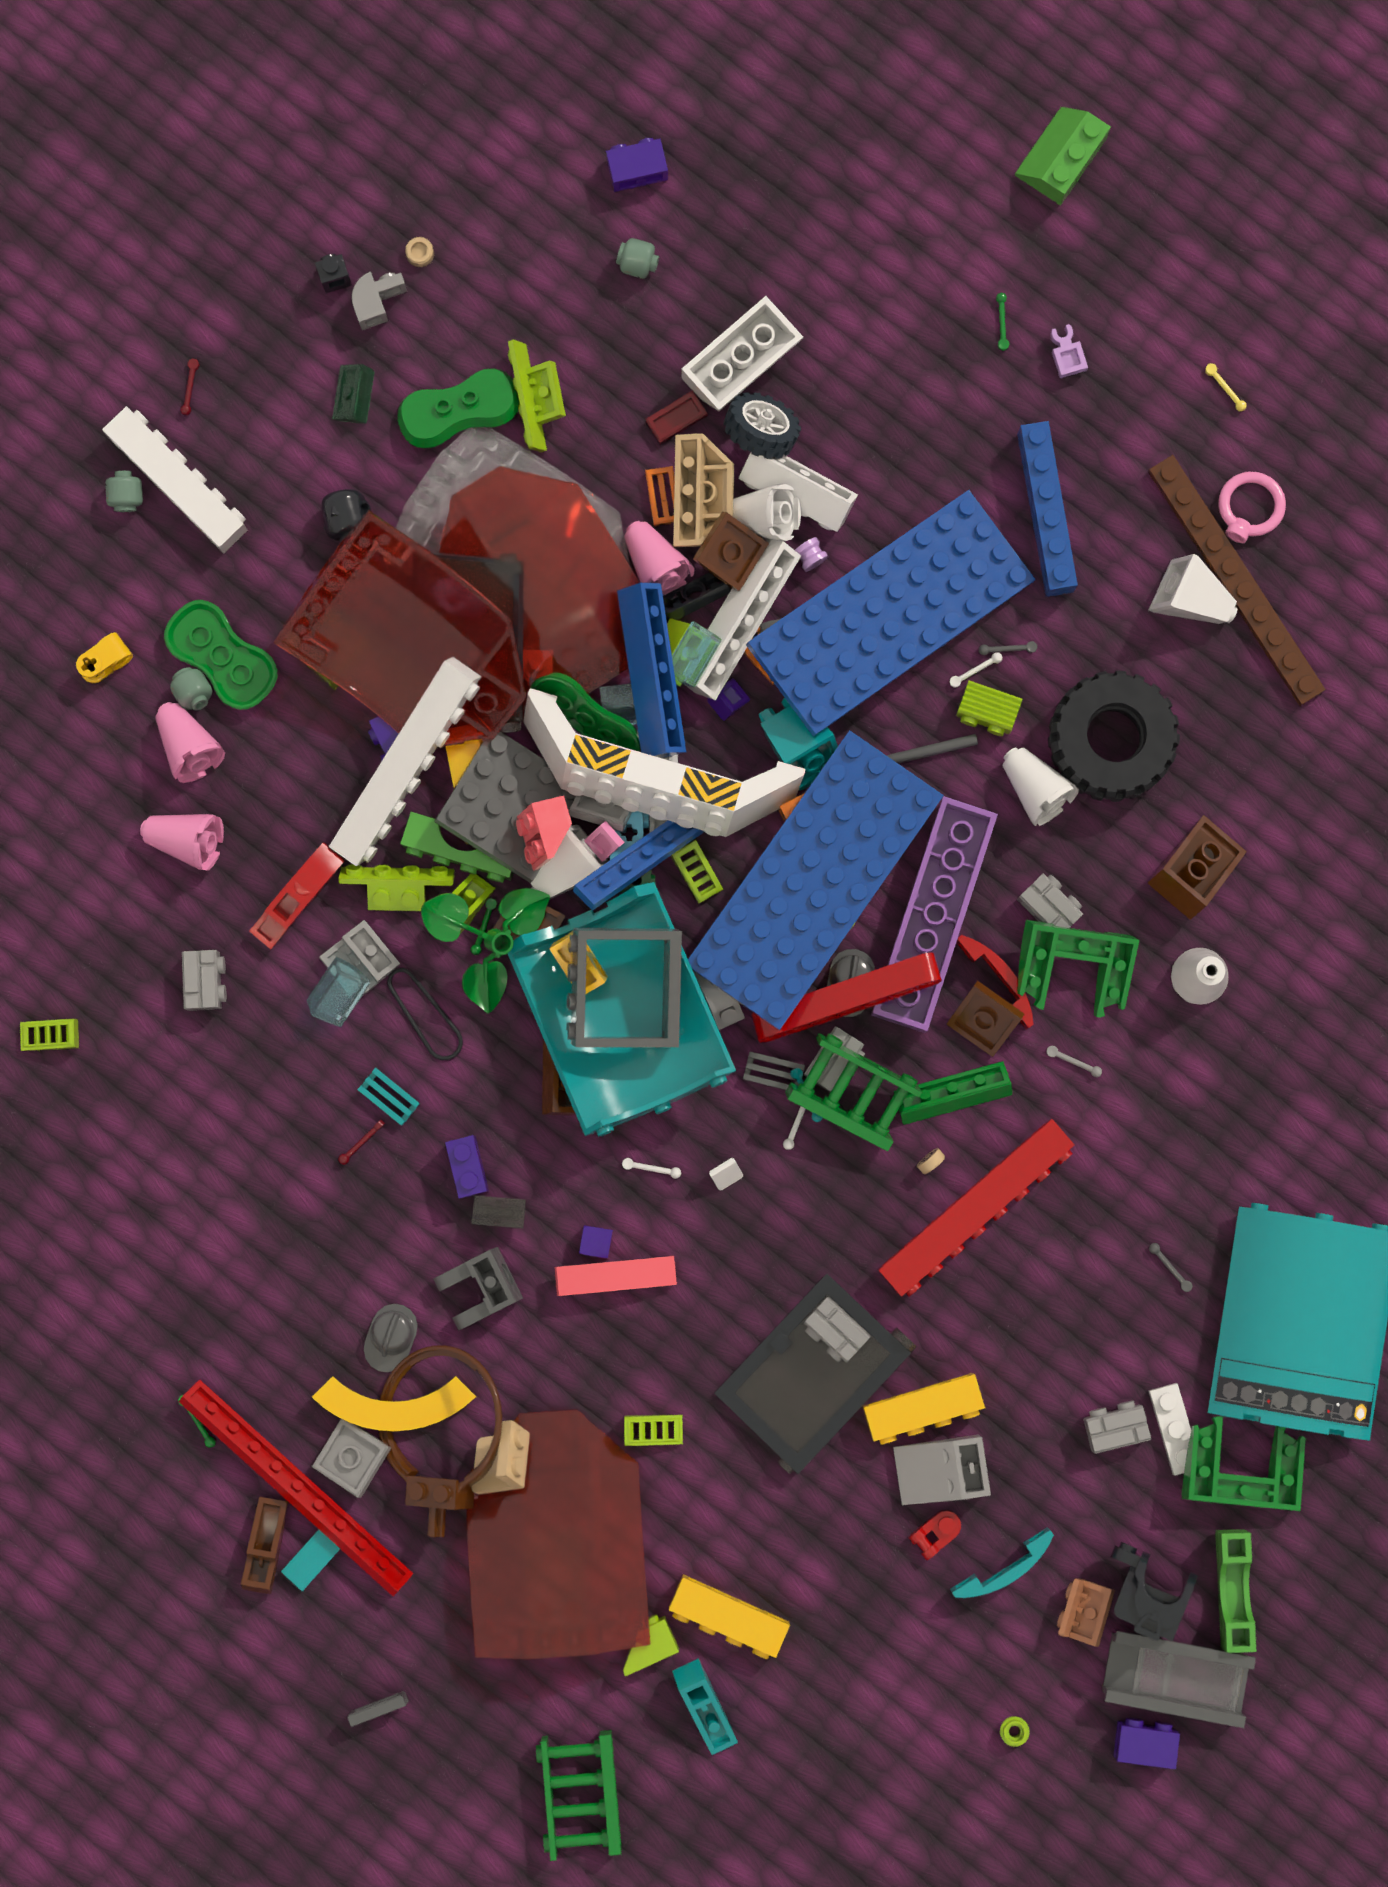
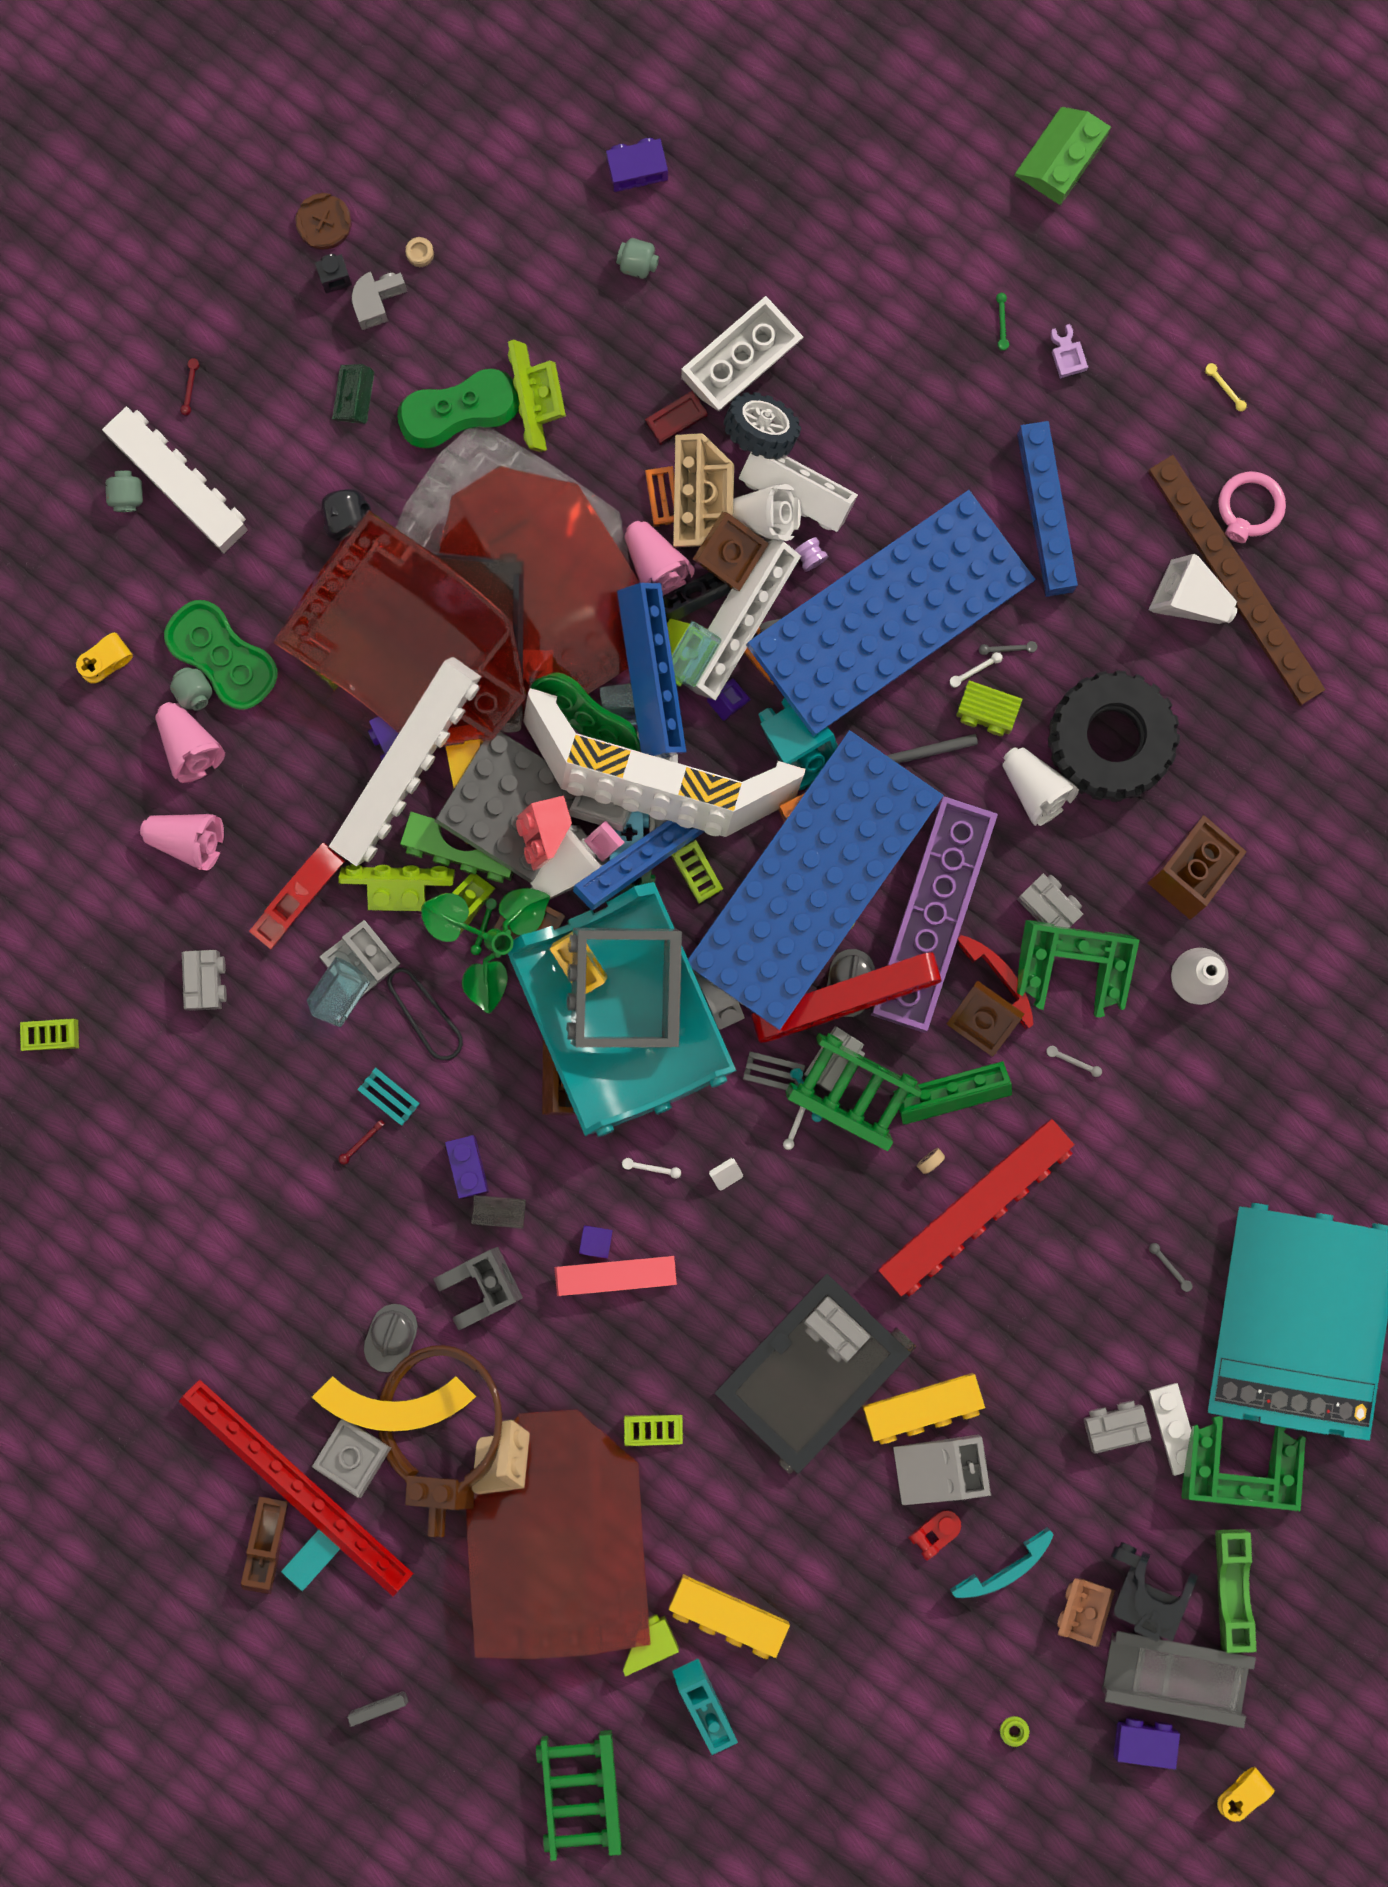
(209, 1440): green hinge -> none
(323, 221): none -> reddish brown tile
(1248, 1792): none -> yellow piece

